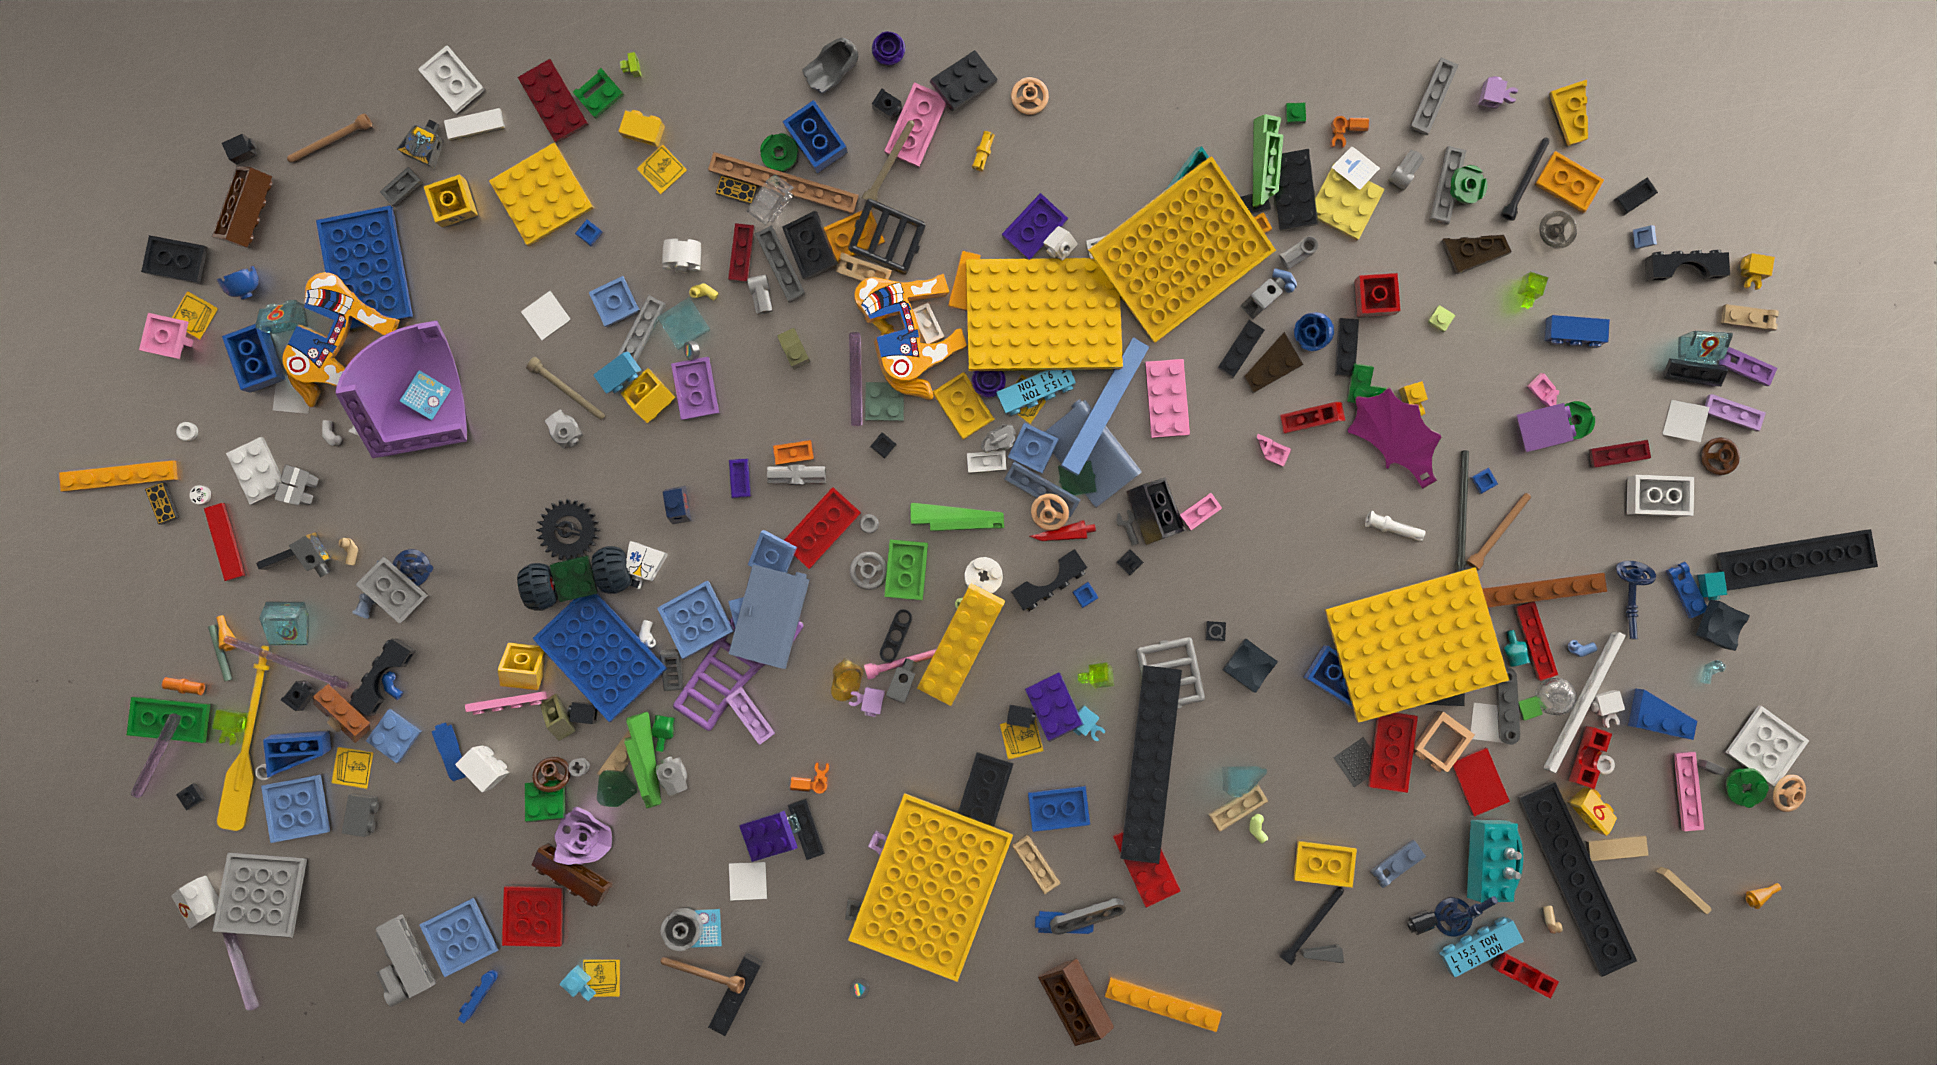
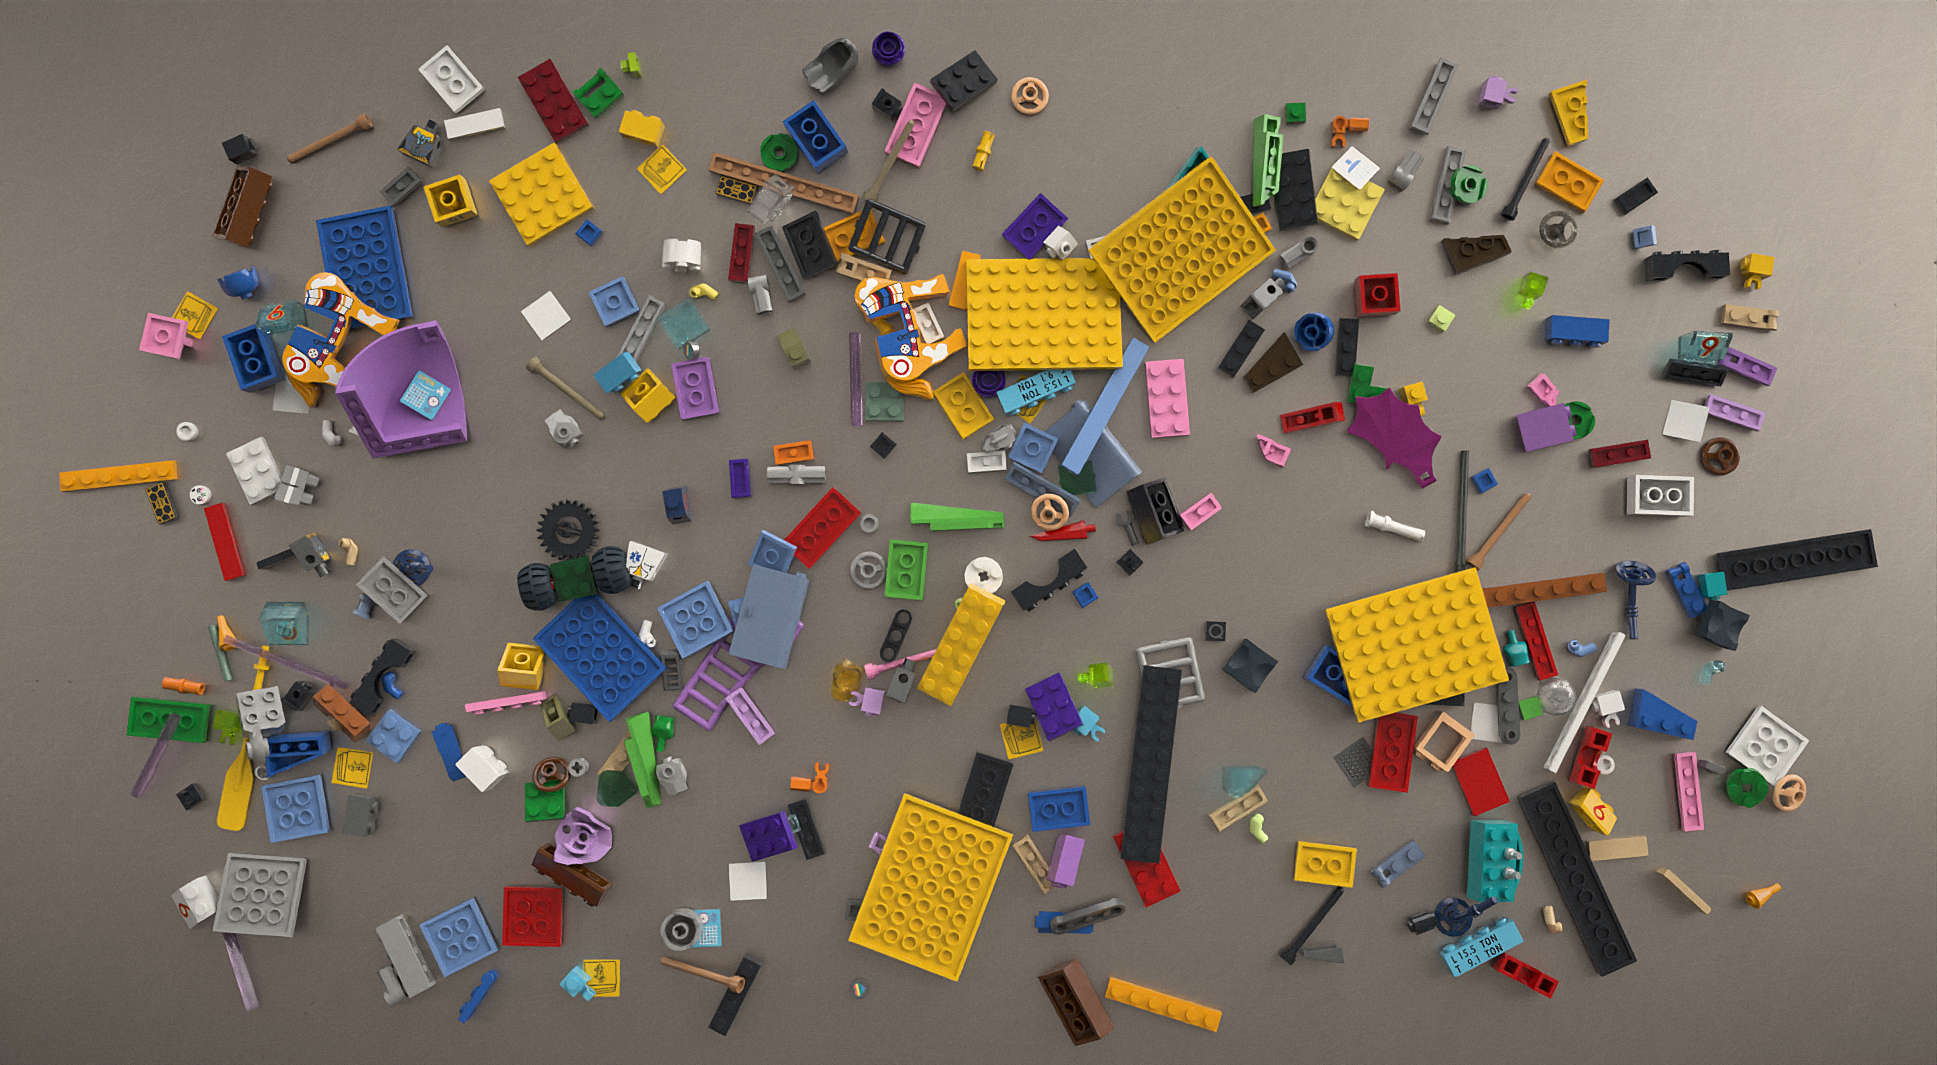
(174, 259): black plate -> none
(259, 718): none -> light grey brick
(1065, 861): none -> medium lavender brick

